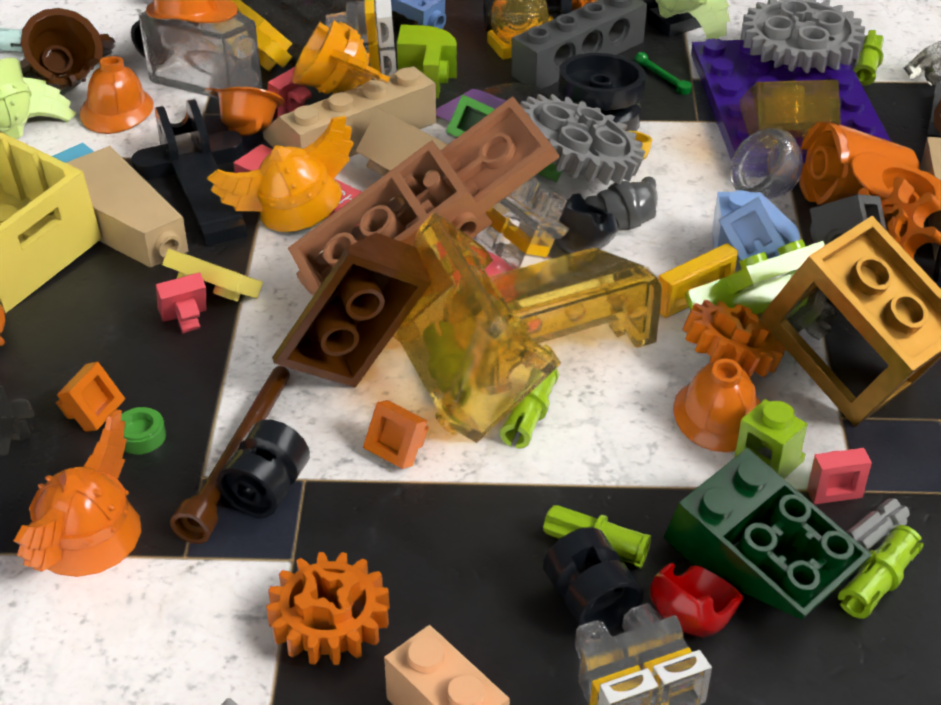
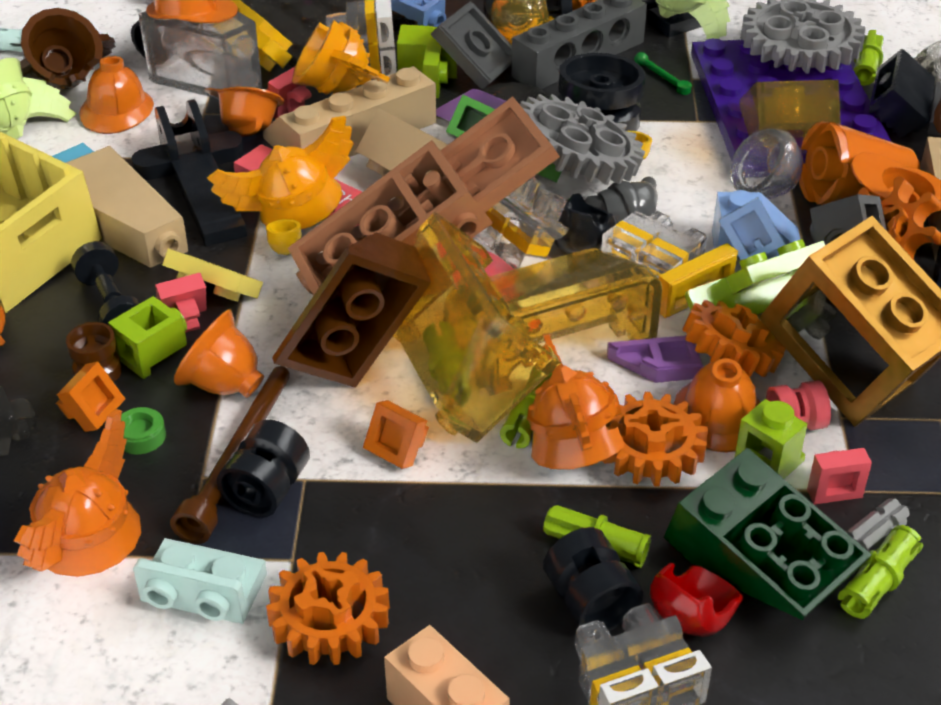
(85, 349): none -> reddish brown wheel
(96, 265): none -> black wheel
(148, 335): none -> lime brick
(200, 580): none -> light aqua bracket
(221, 361): none -> orange hat
(283, 234): none -> yellow hinge
(474, 44): none -> dark grey tile
(572, 419): none -> orange helmet
(653, 242): none -> clear hips
(657, 358): none -> medium lavender tile
(658, 439): none -> orange gear
(808, 401): none -> coral wheel
(902, 94): none -> black brick

